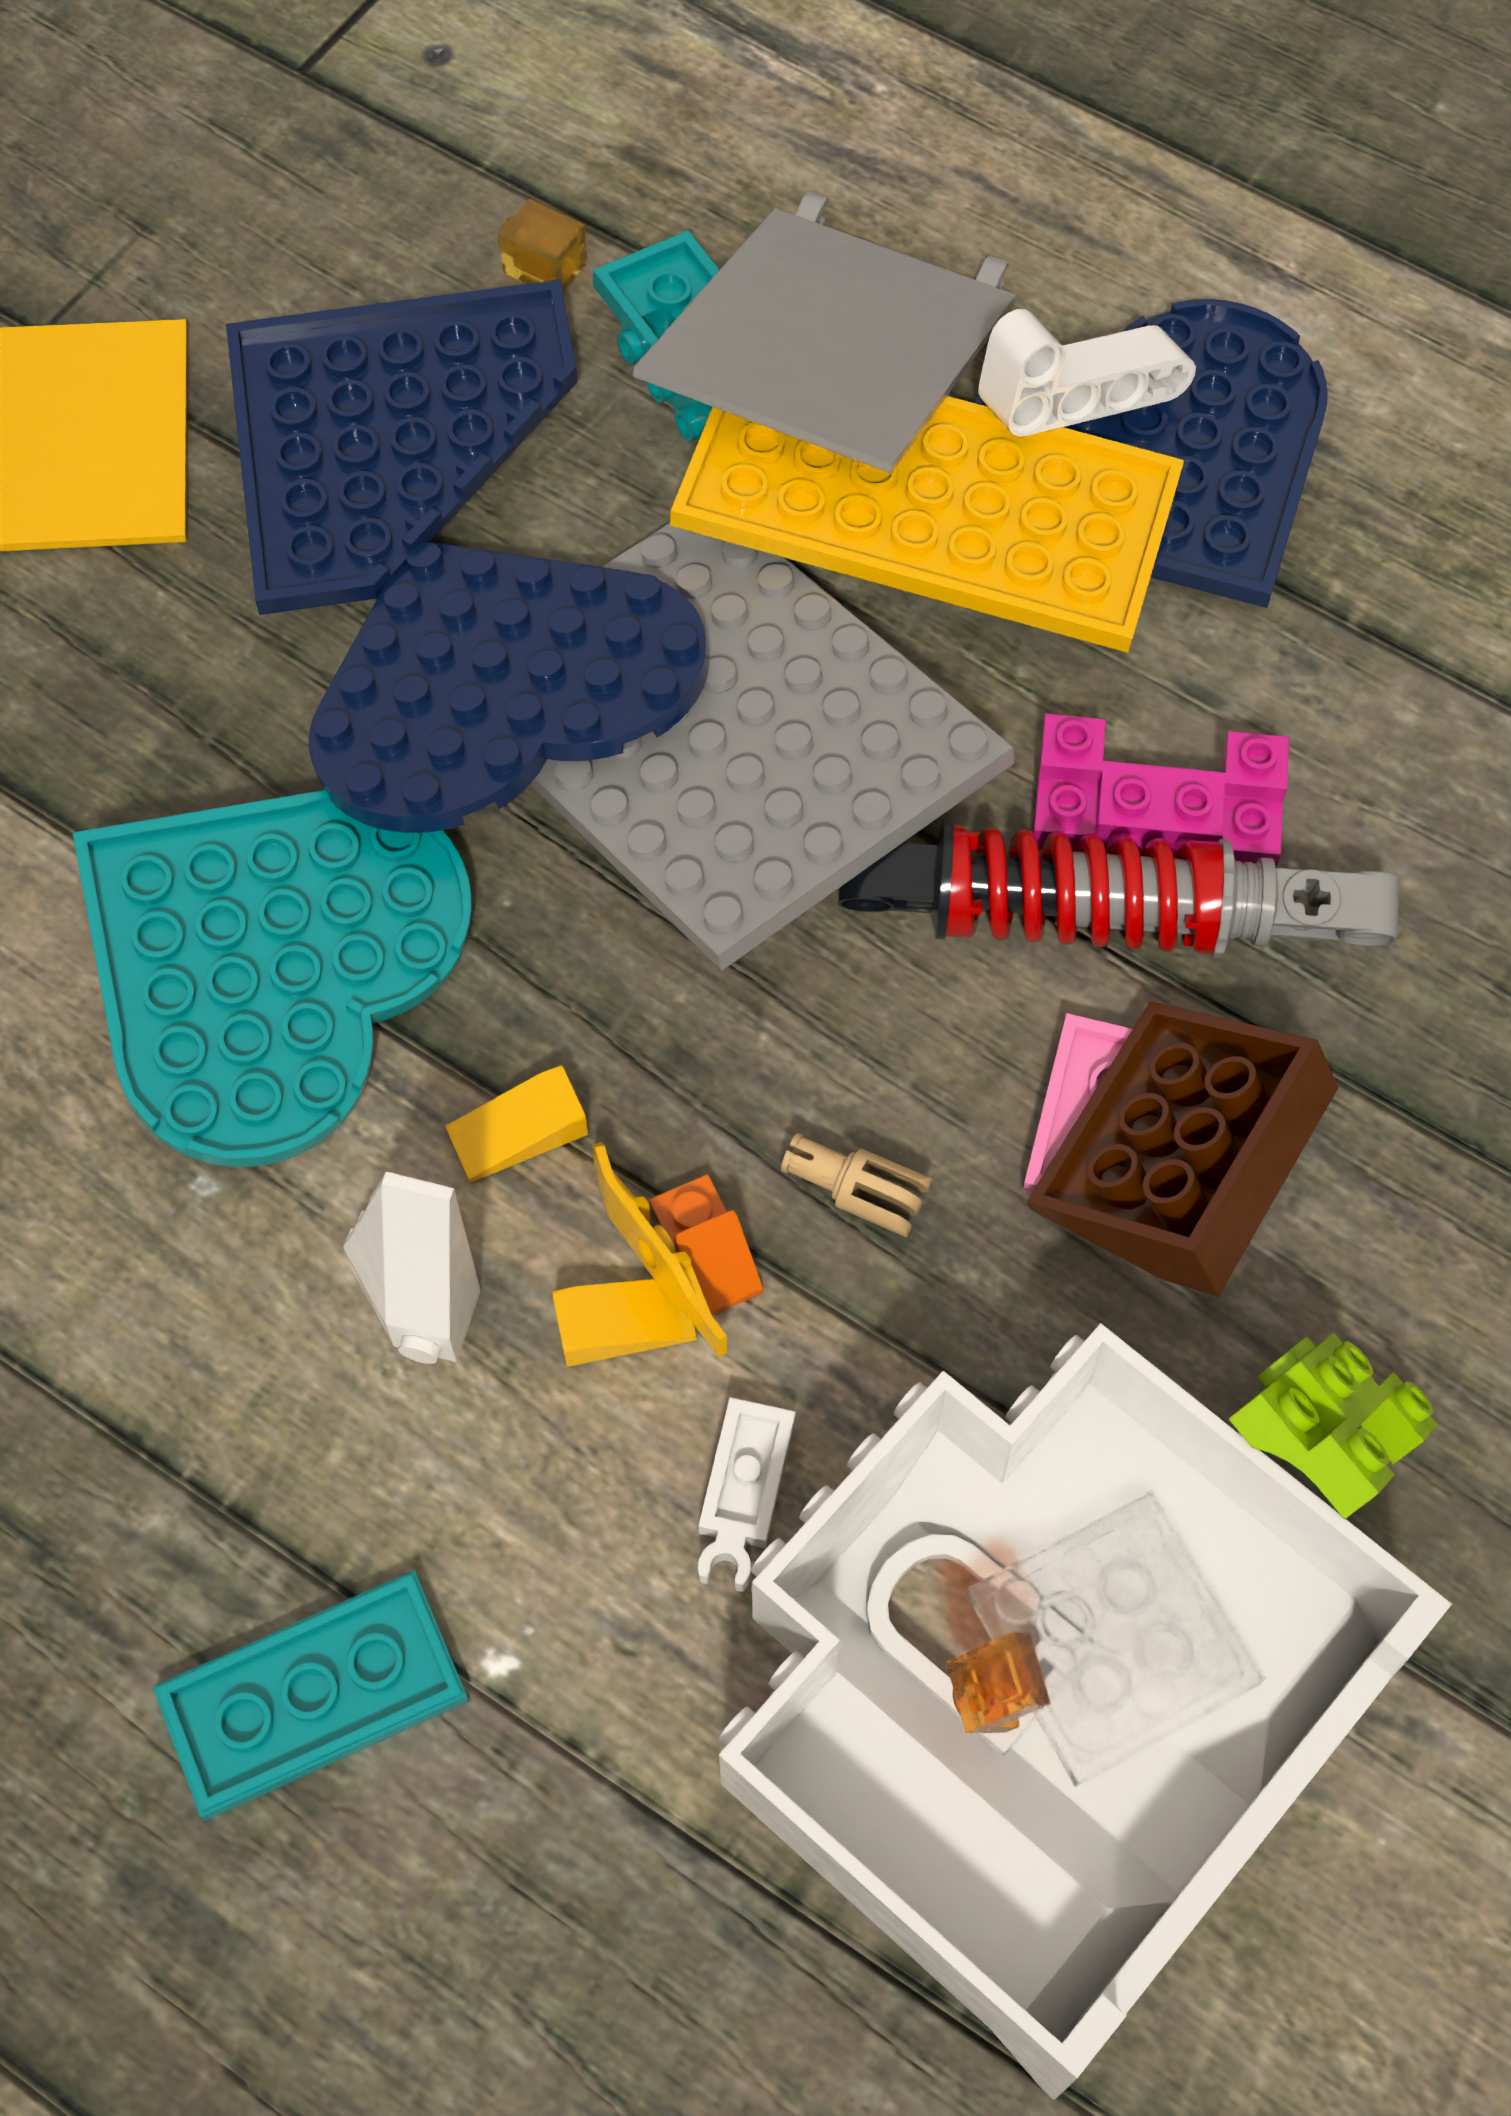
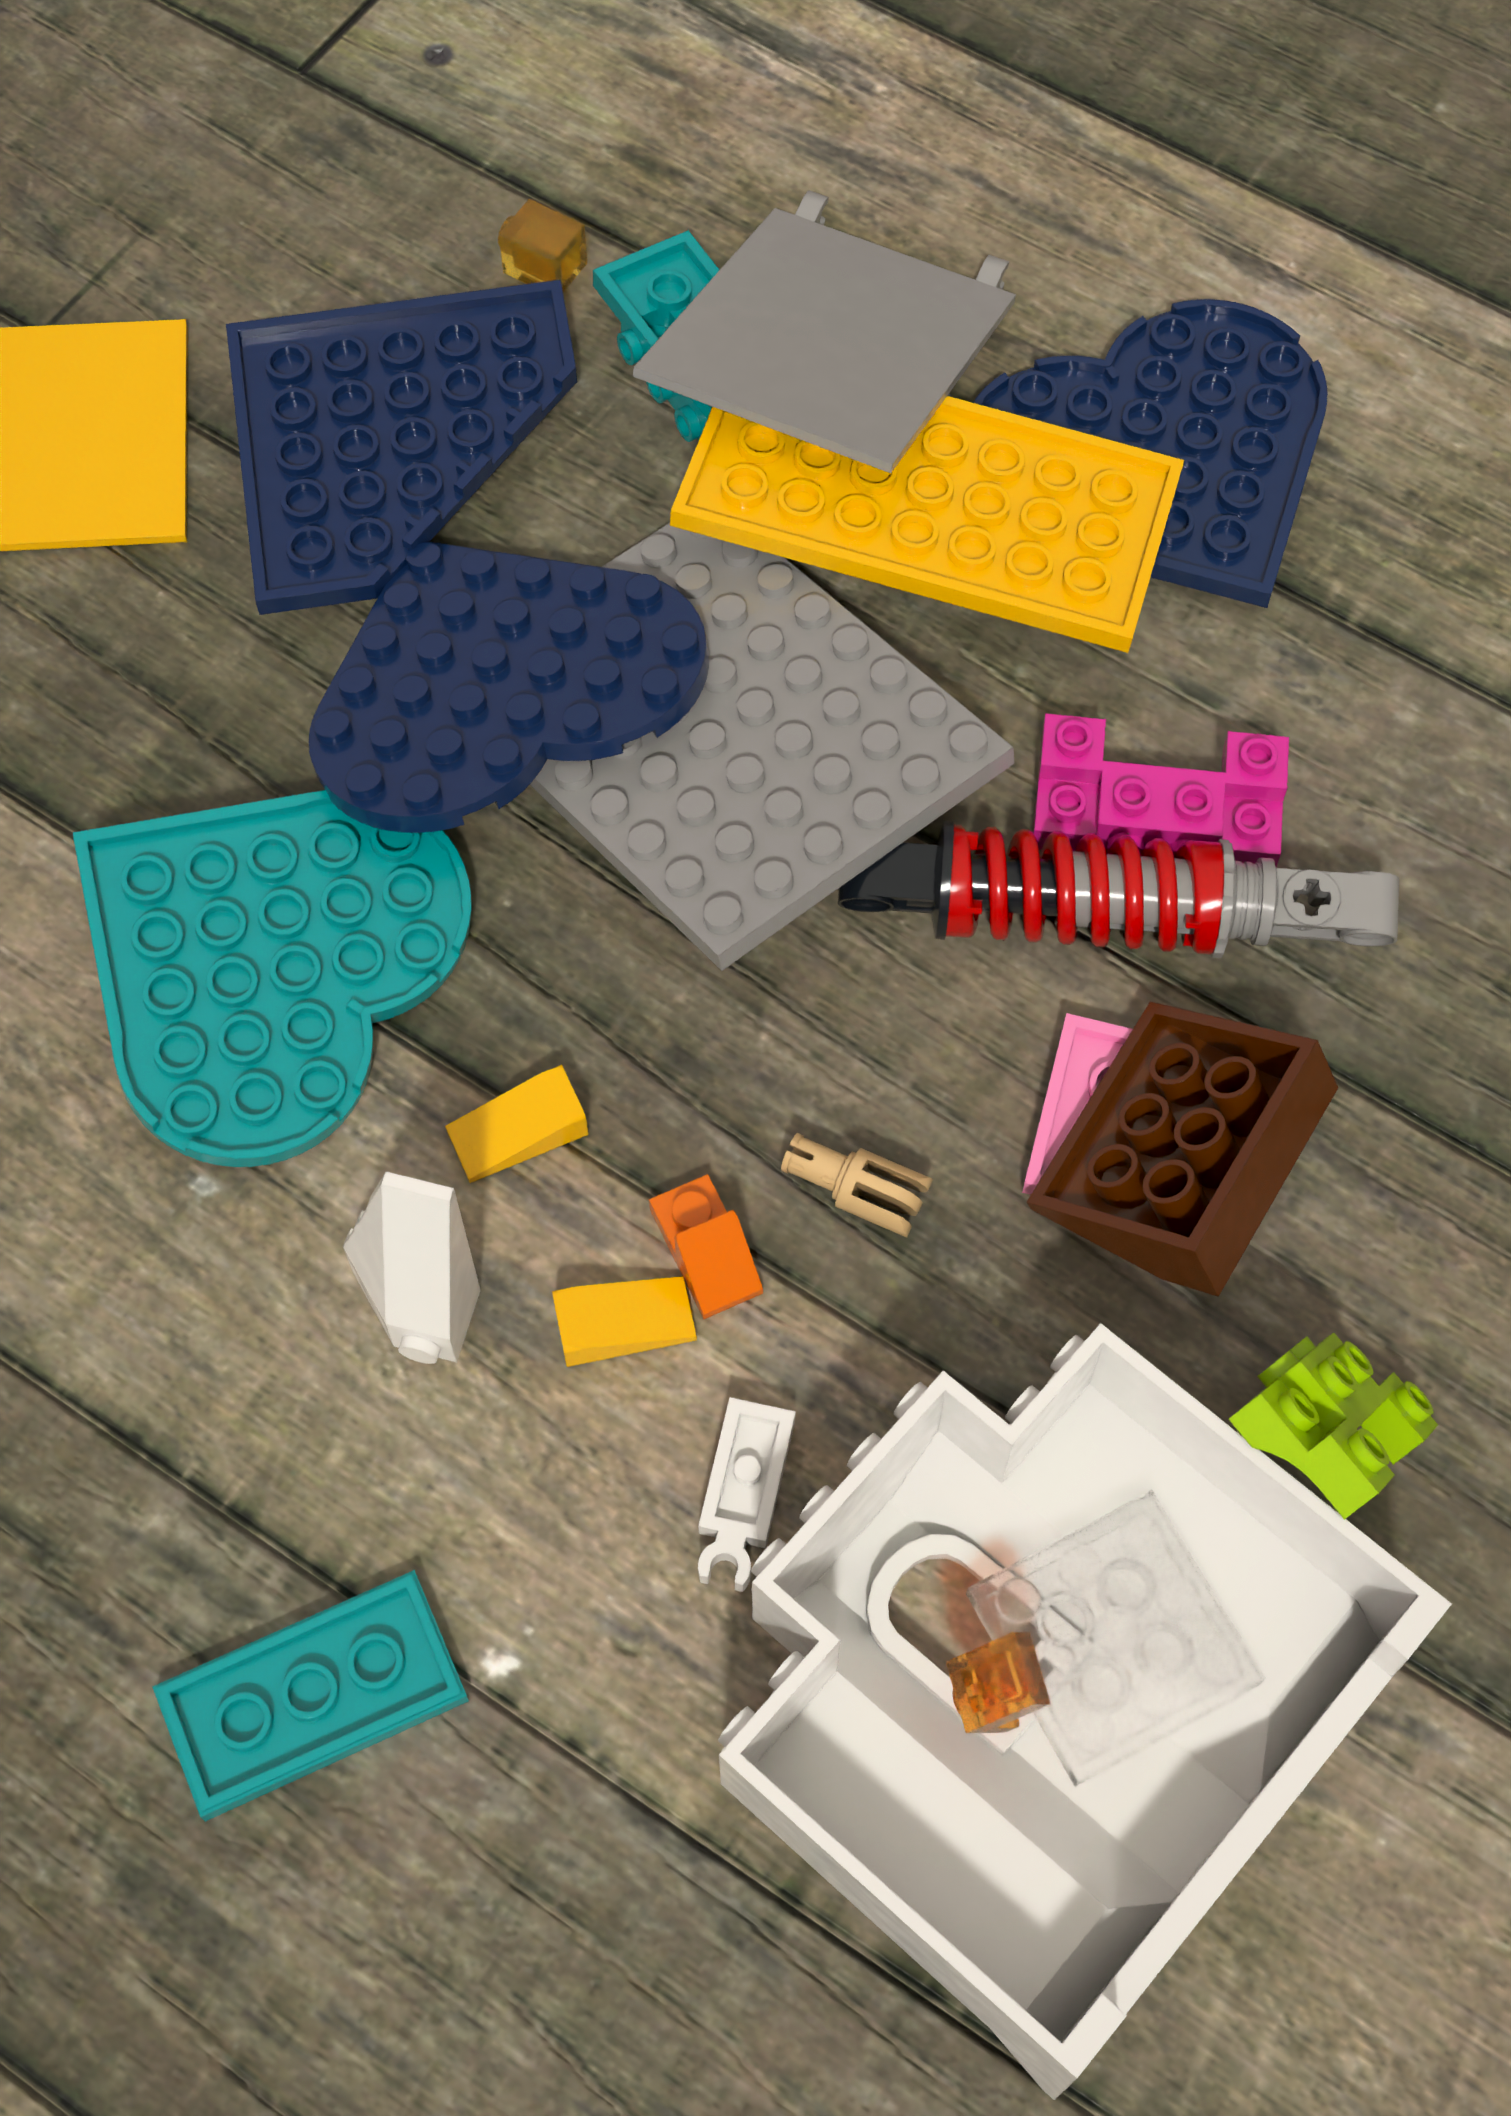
(656, 1250): yellow piece -> none
(1046, 386): white beam -> none

